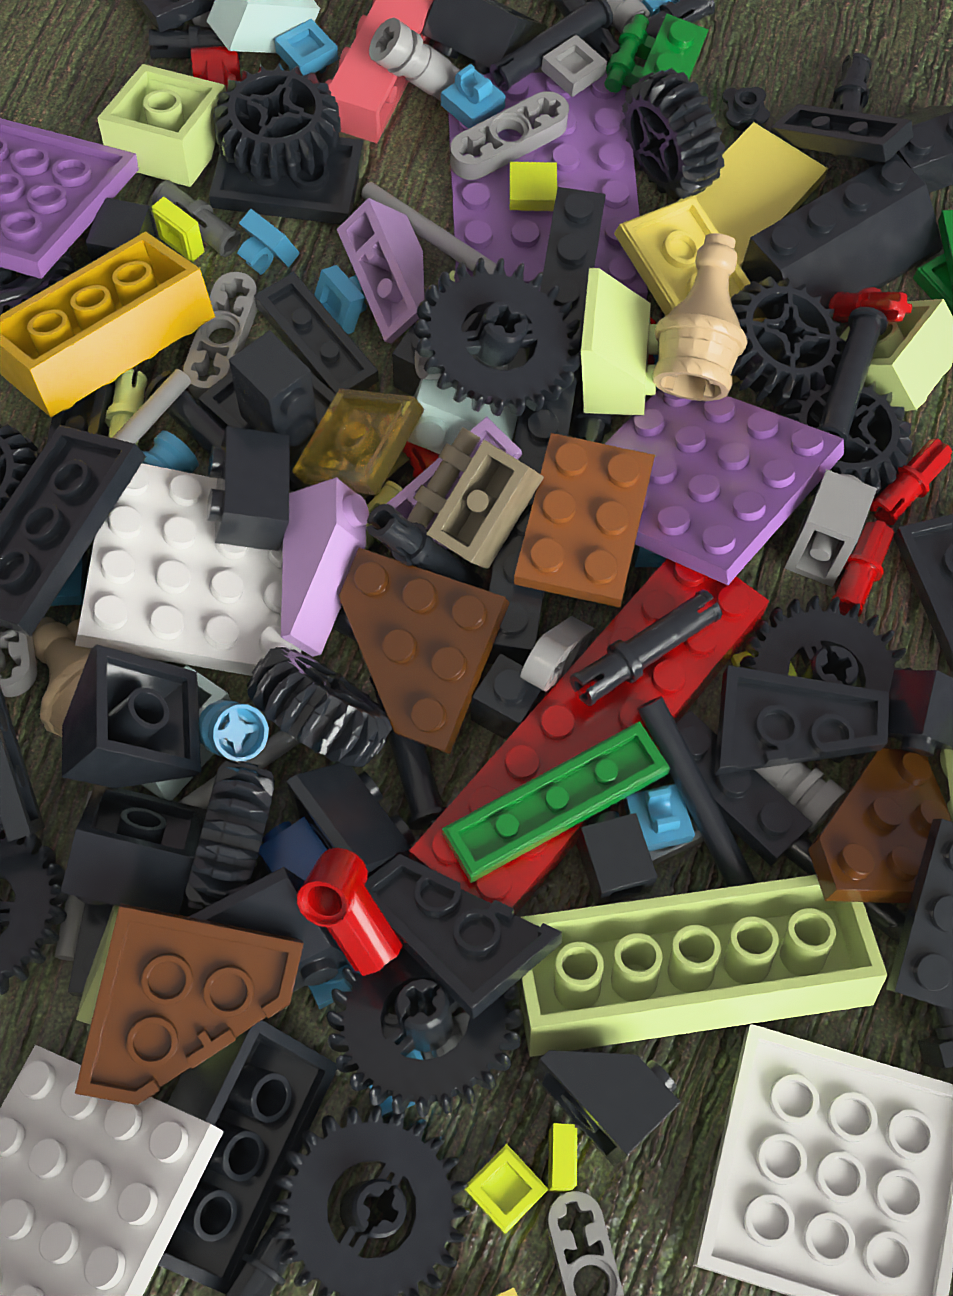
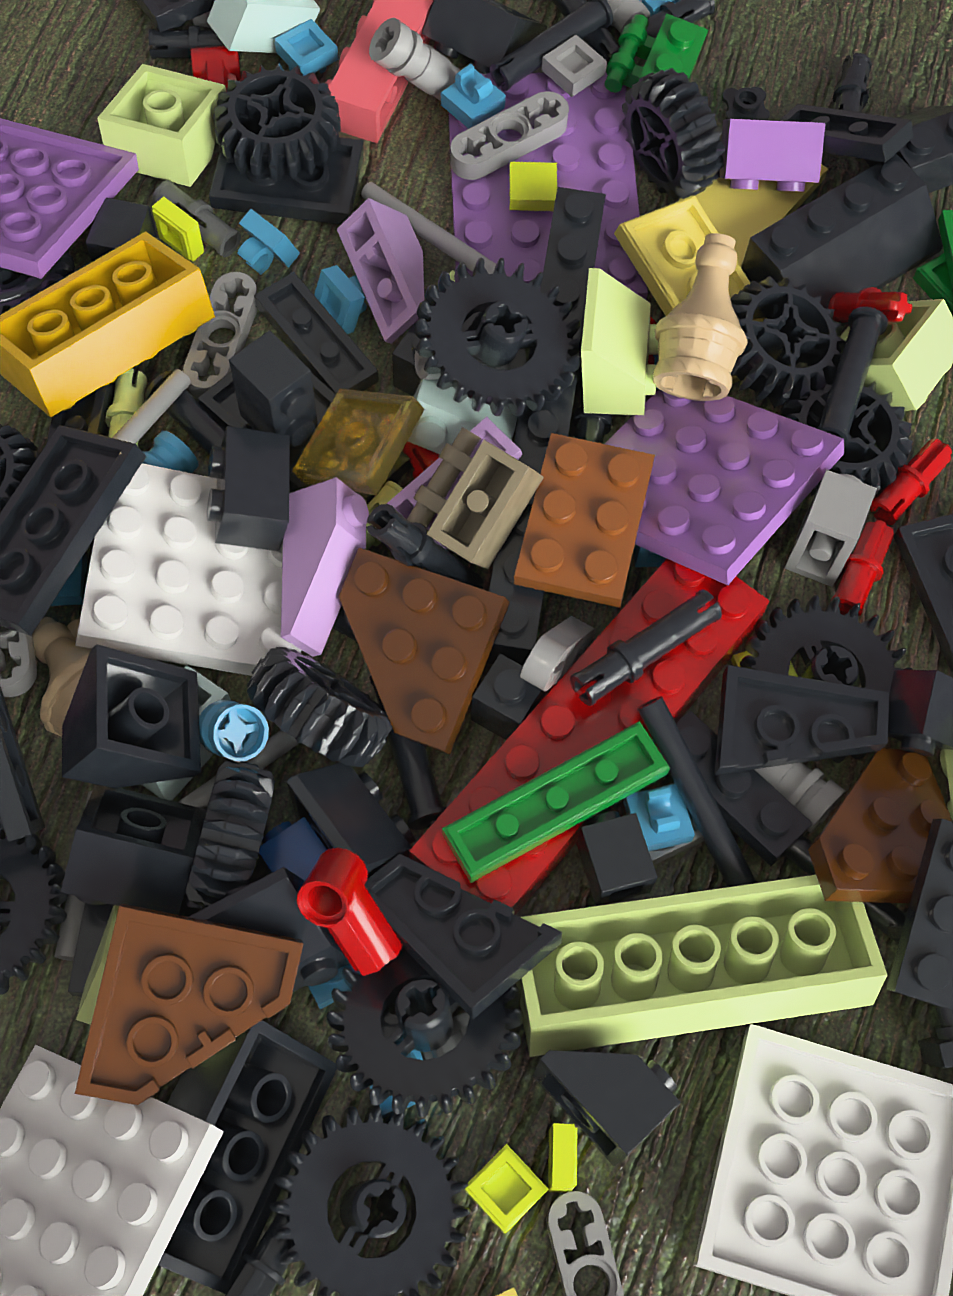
(772, 152): none -> brick

